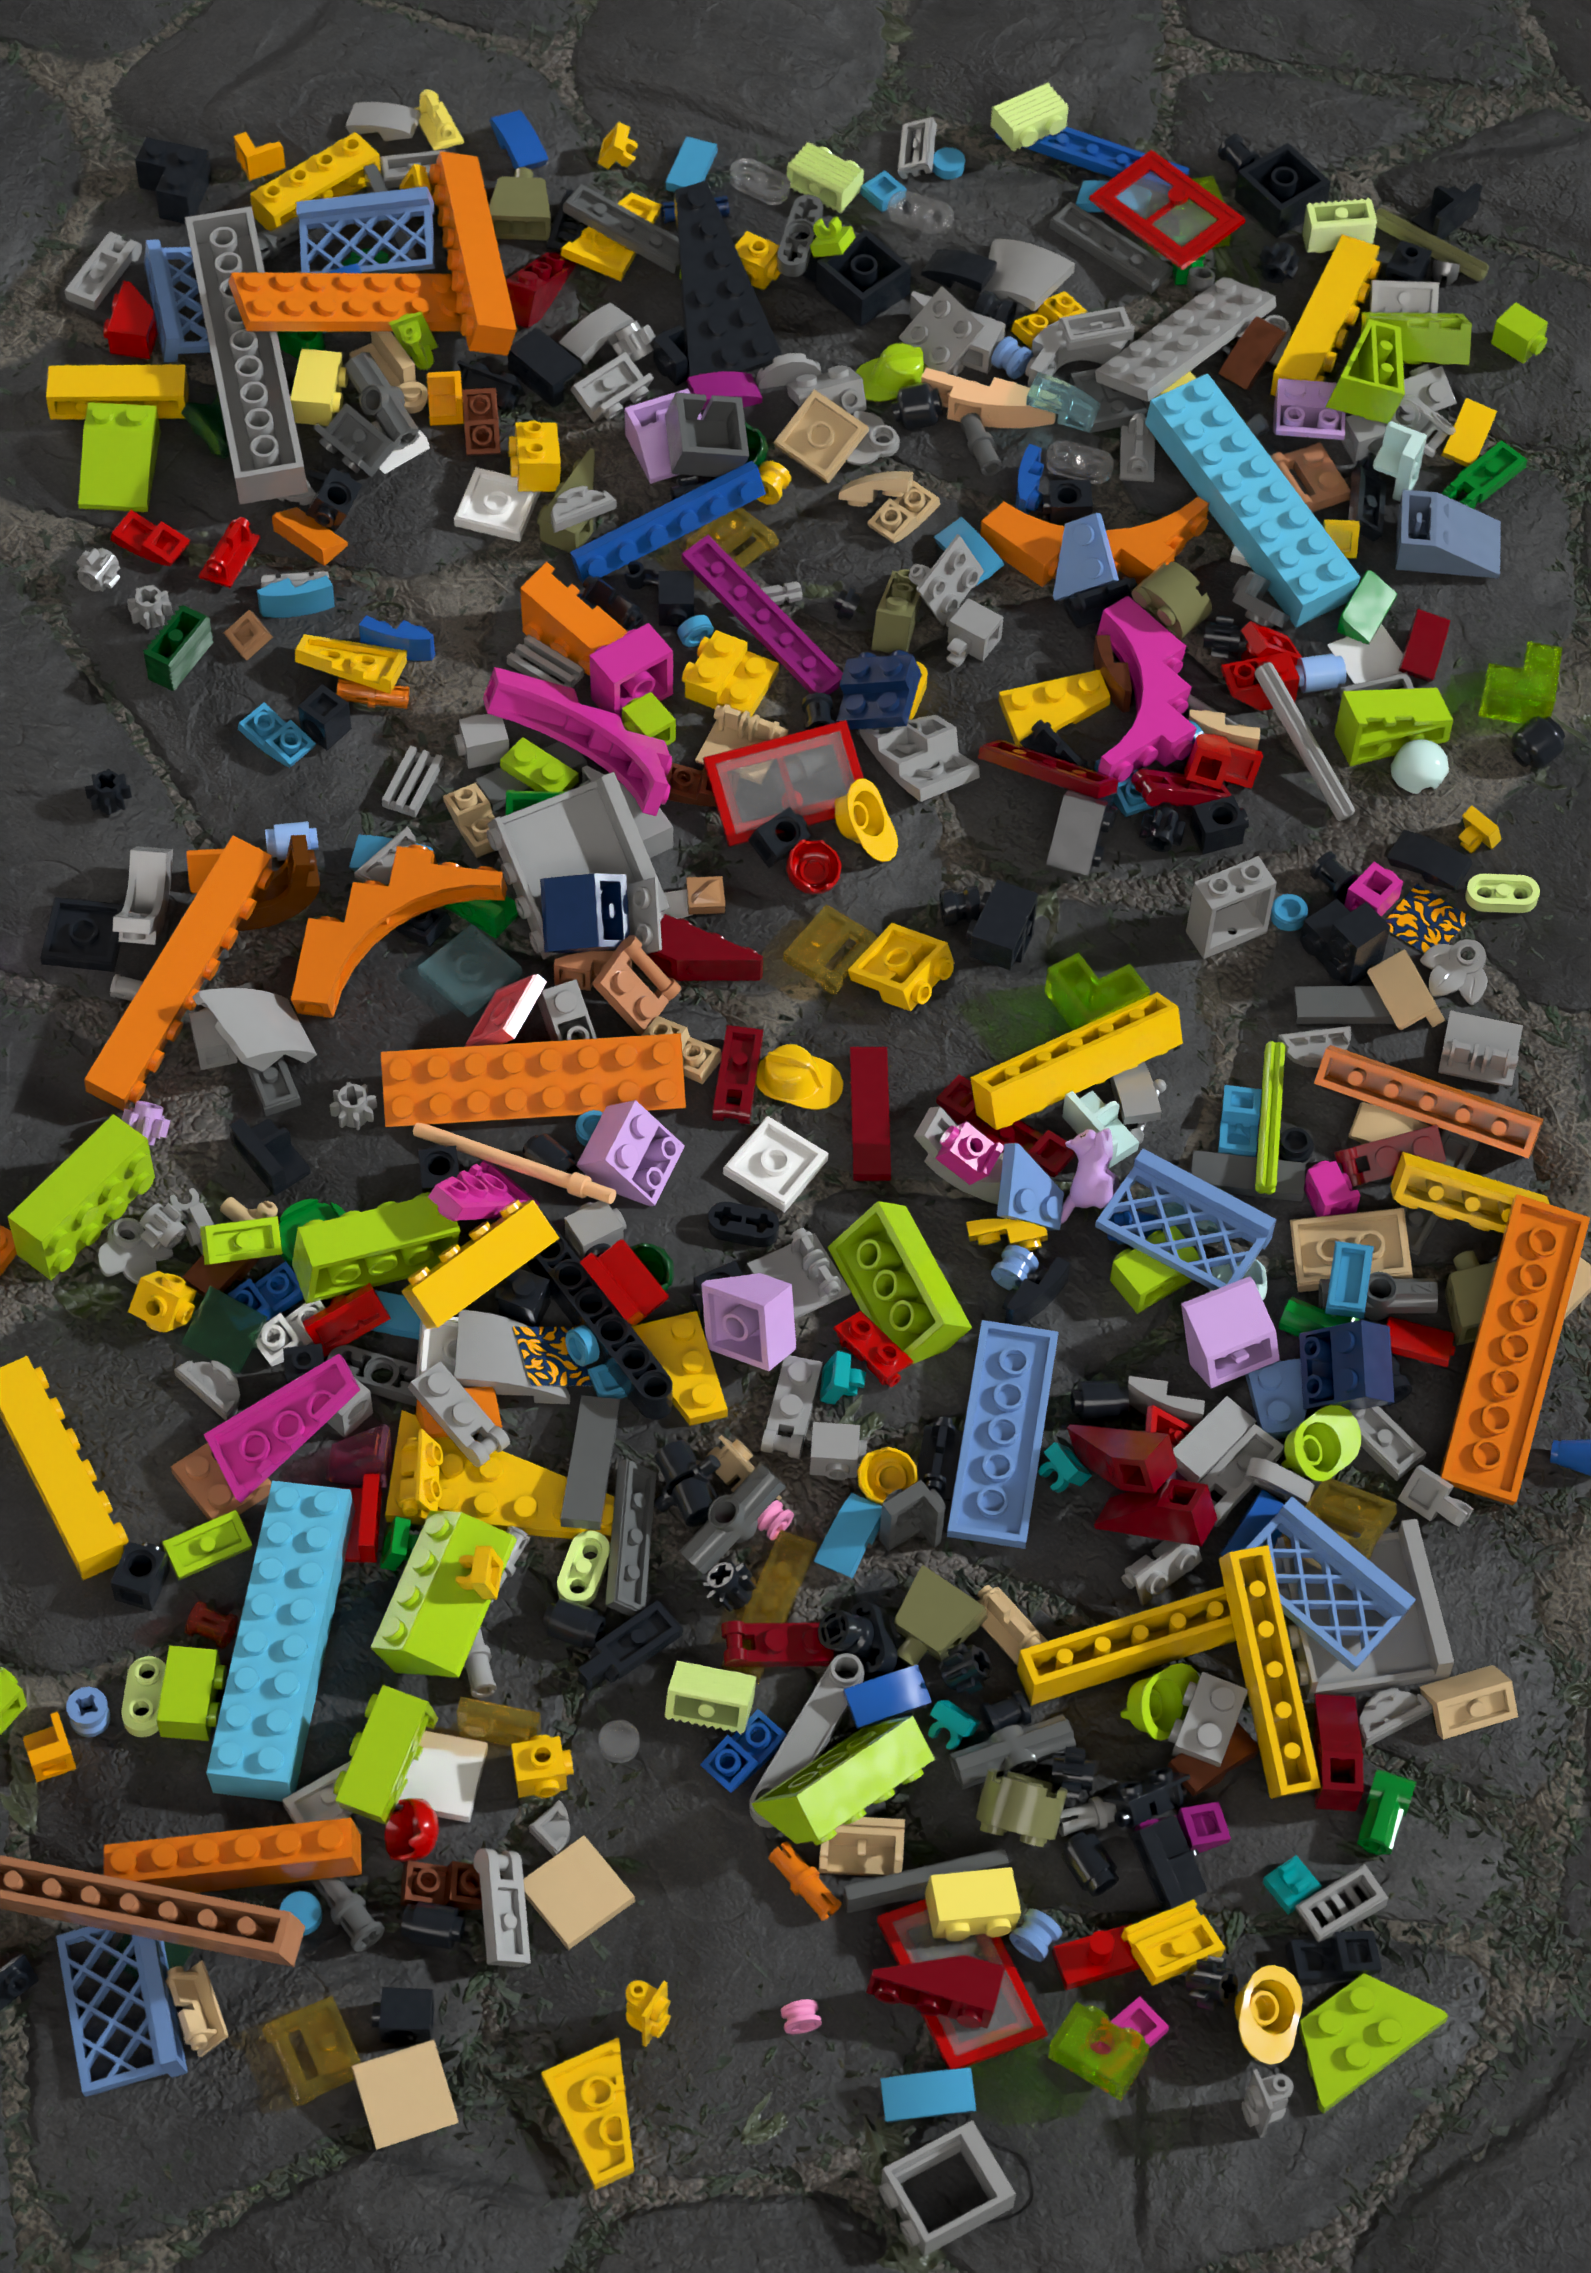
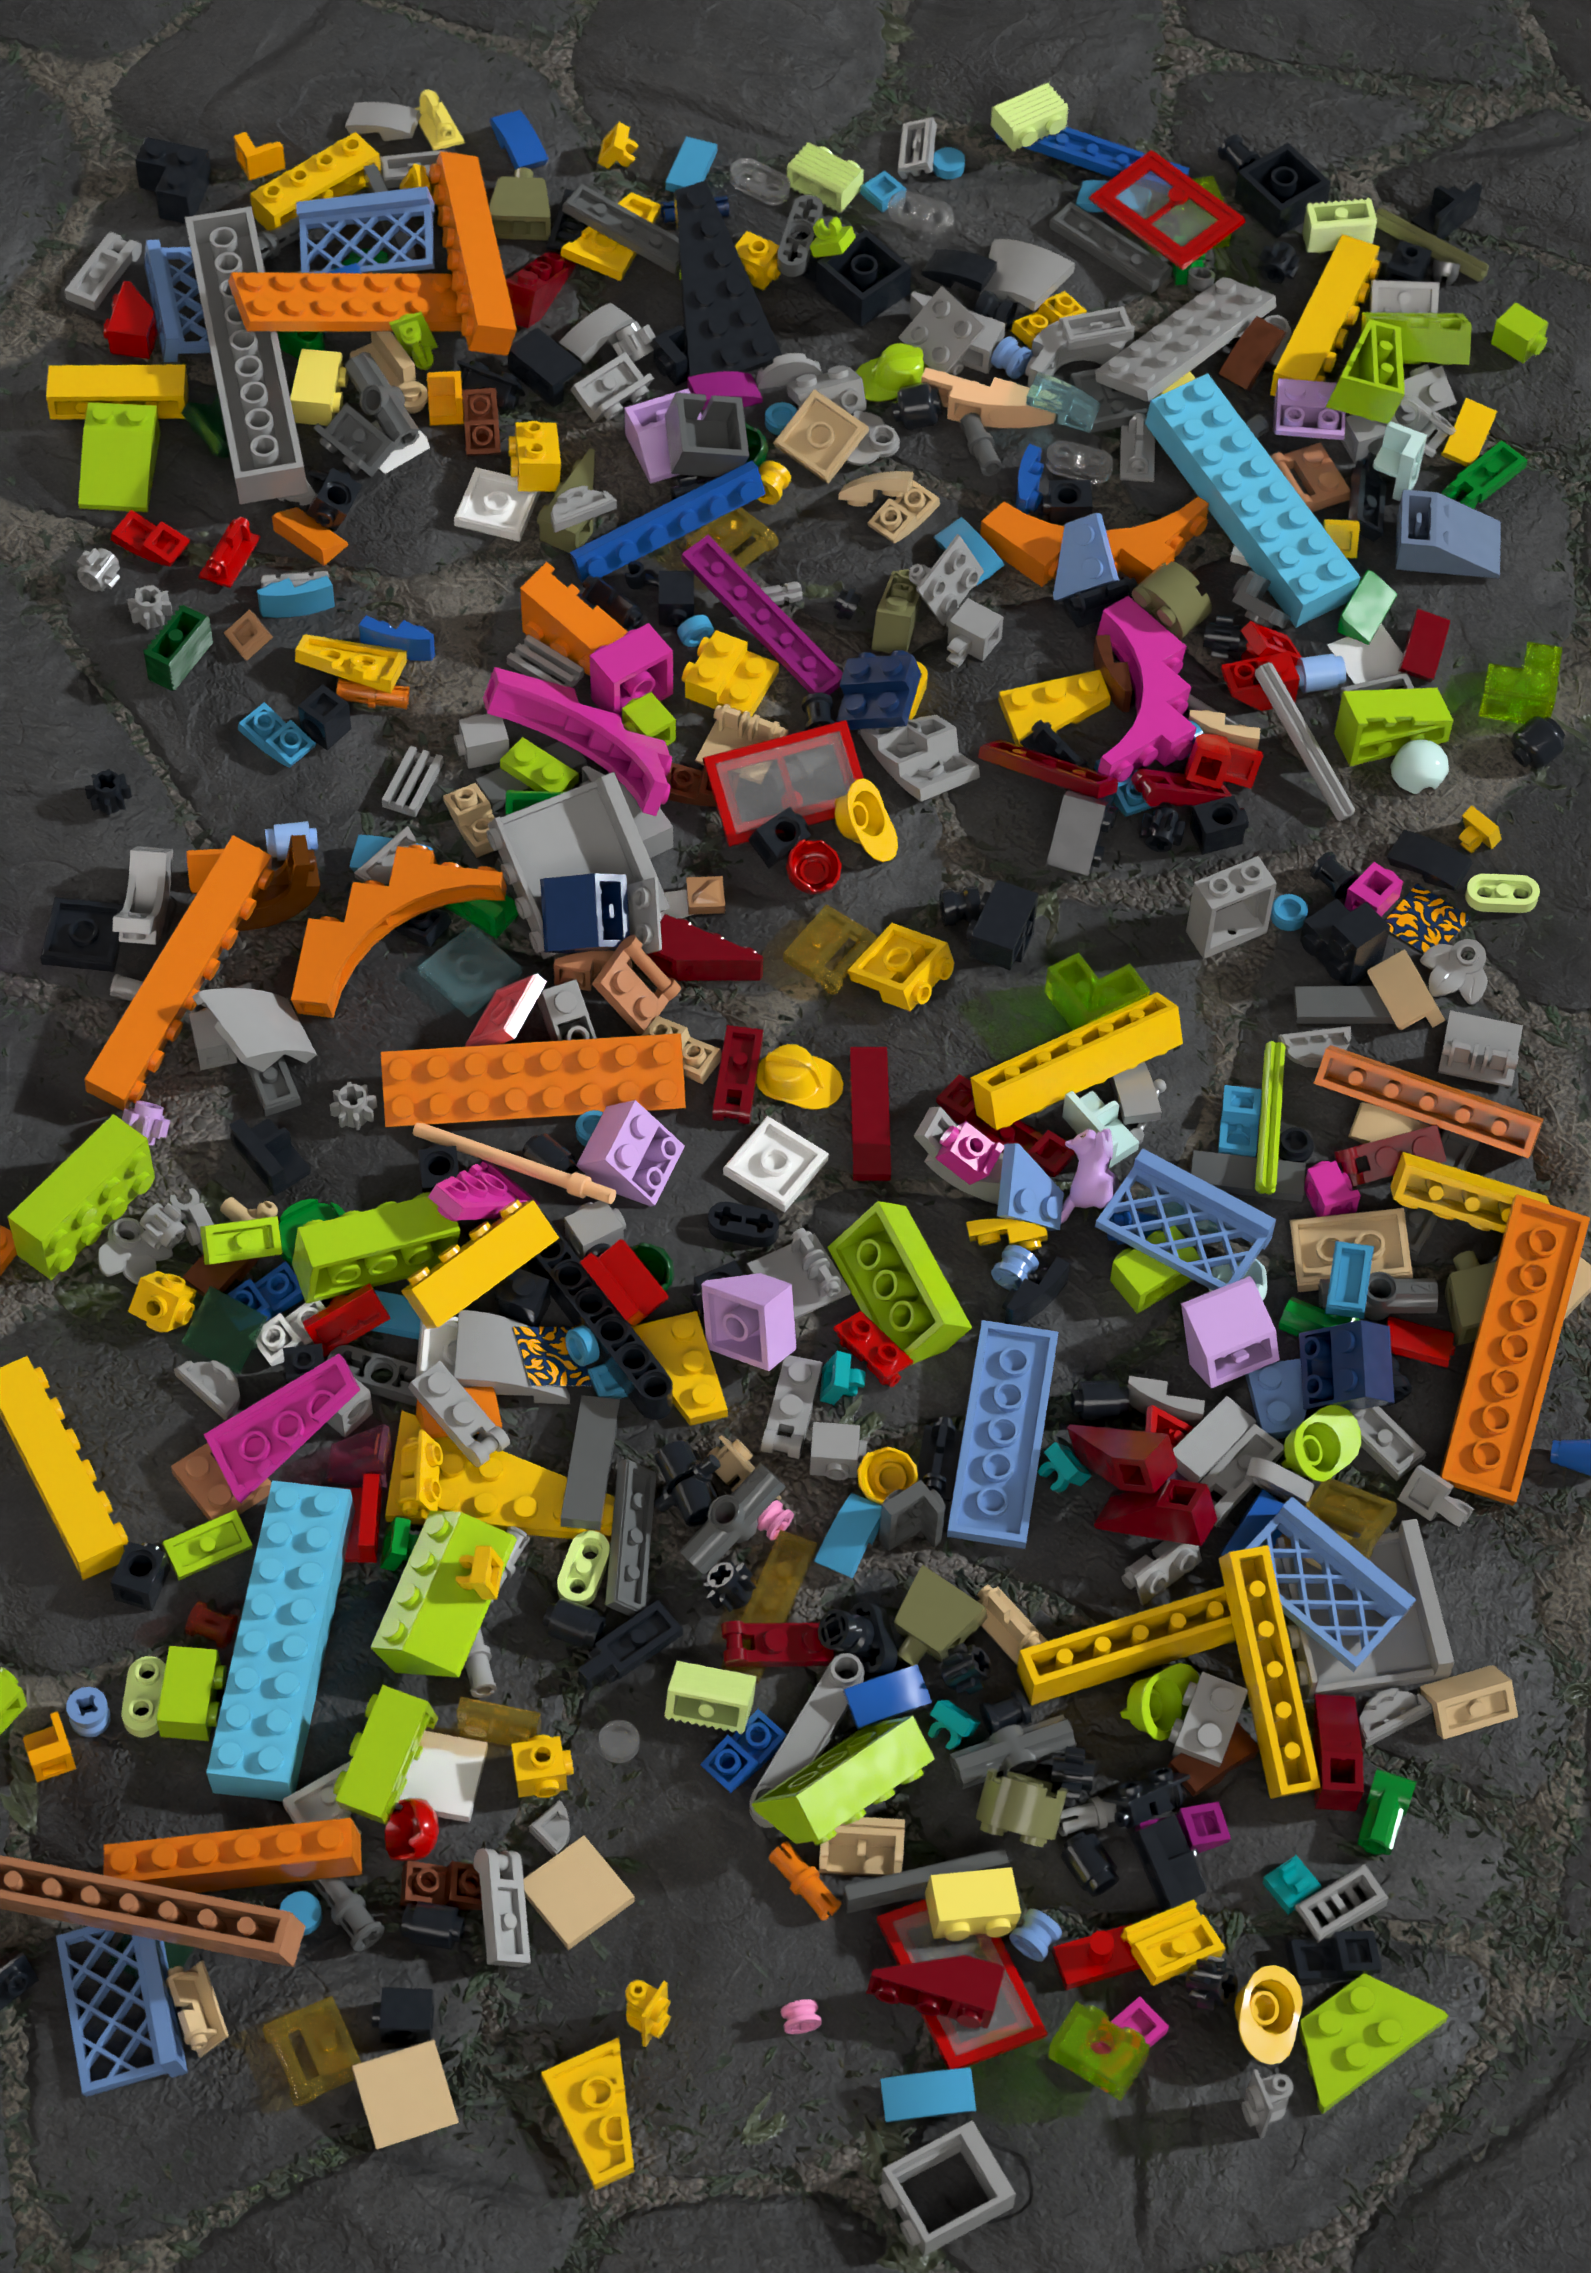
(778, 416): none -> dark azure tile

